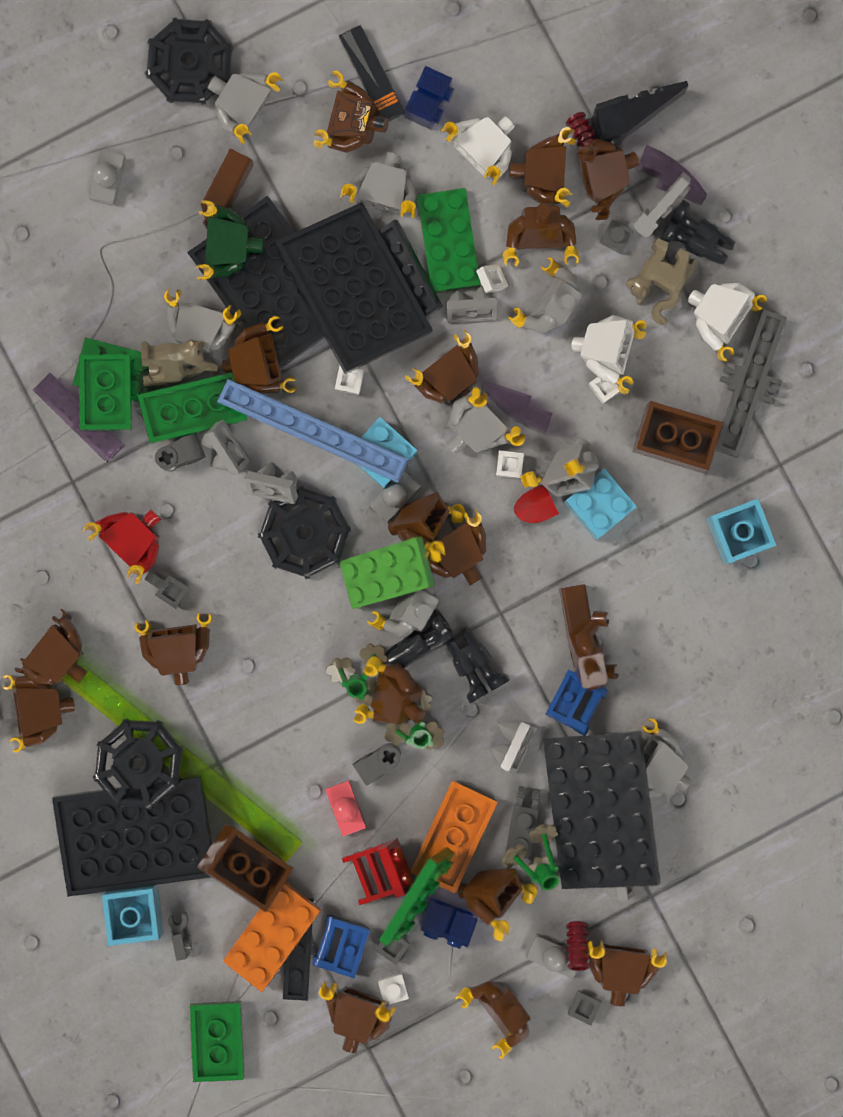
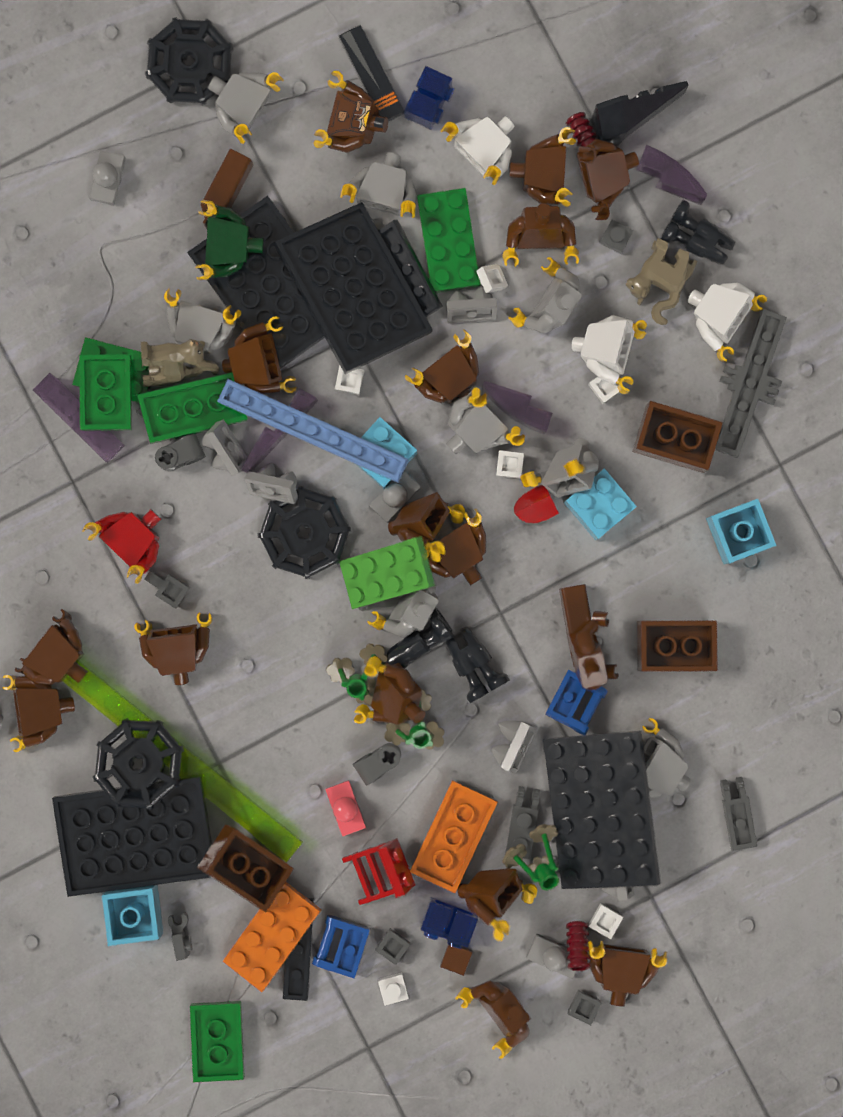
(270, 439): none -> clear purple slope
(356, 1015): reddish brown torso -> none
(415, 900): green plate -> none
(456, 959): none -> reddish brown tile
(605, 921): none -> white plate
(649, 219): light grey plate -> none
(676, 646): none -> reddish brown brick
(738, 816): none -> dark grey hinge

